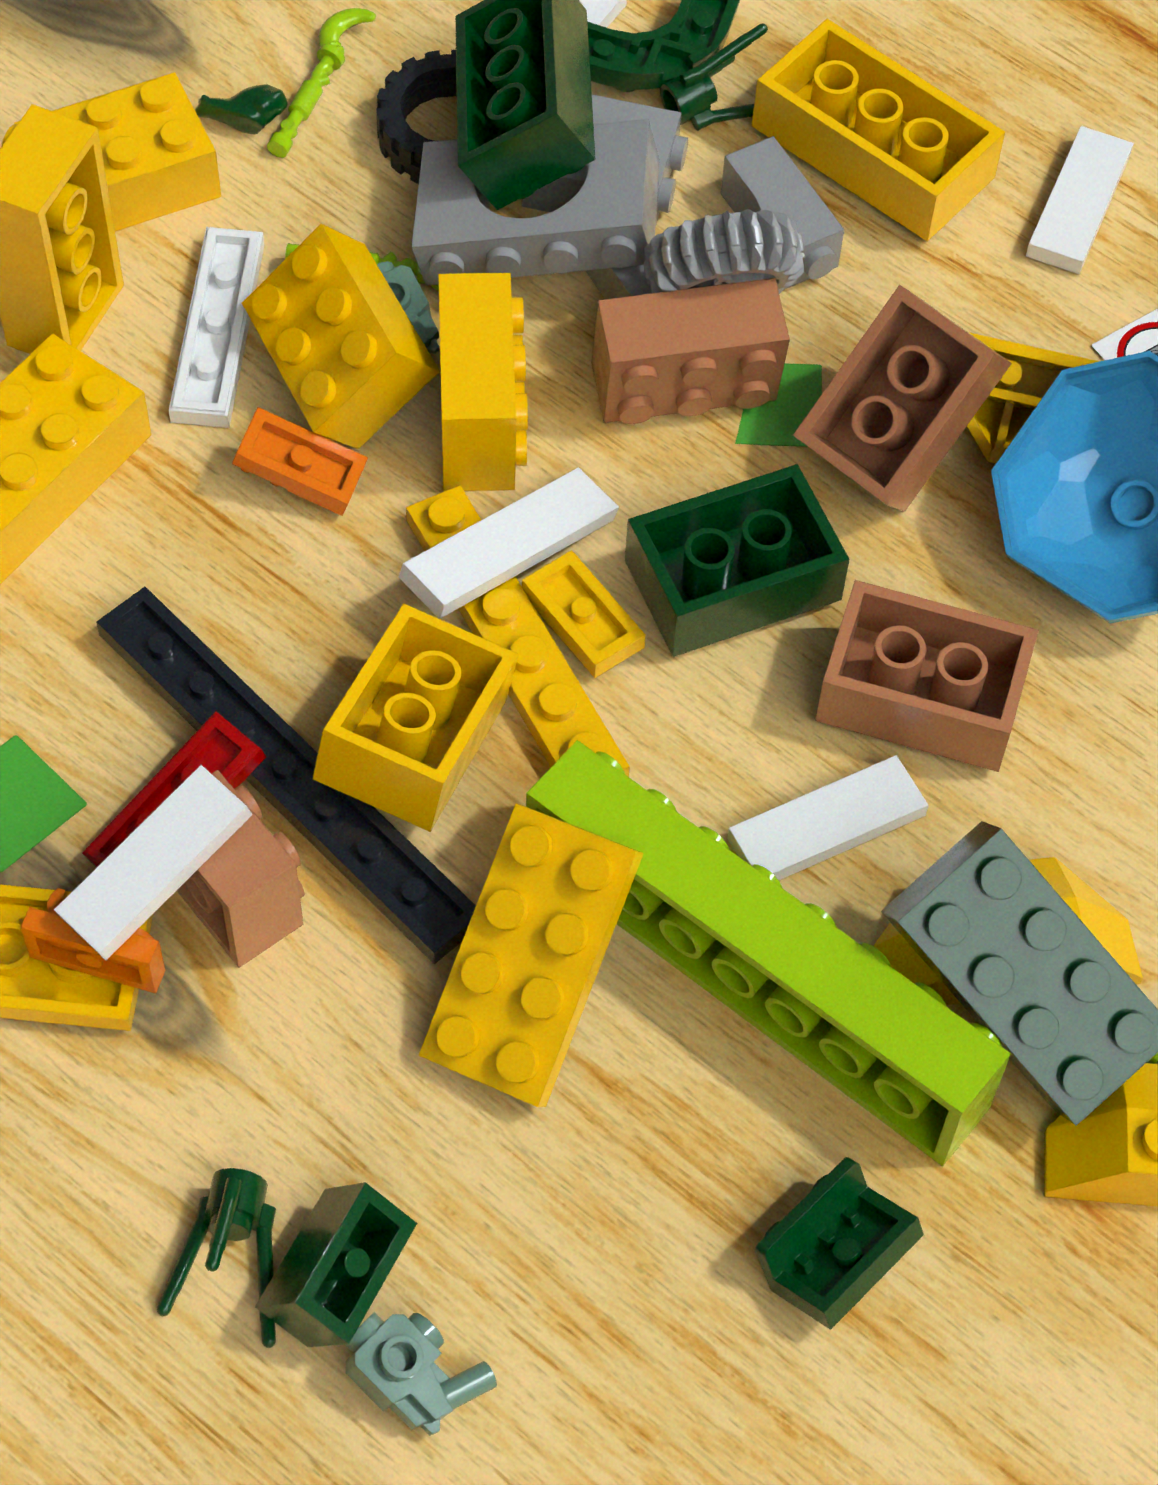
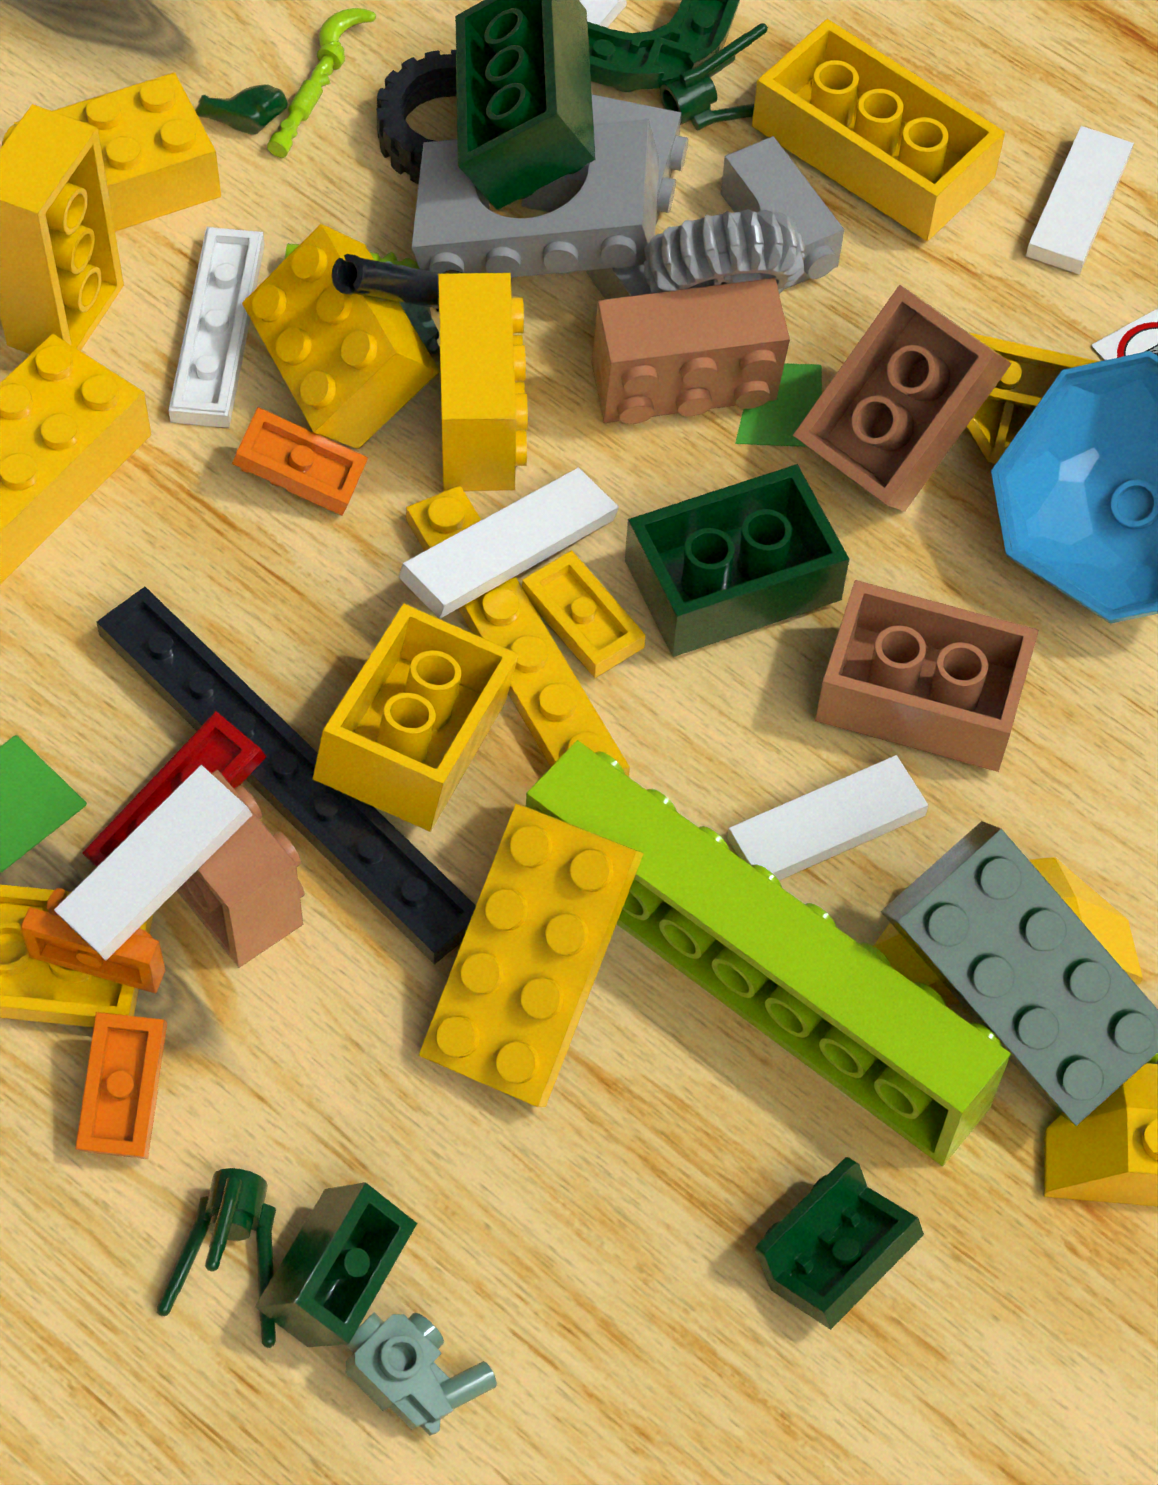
(121, 1085): none -> orange plate
(387, 281): none -> black pin

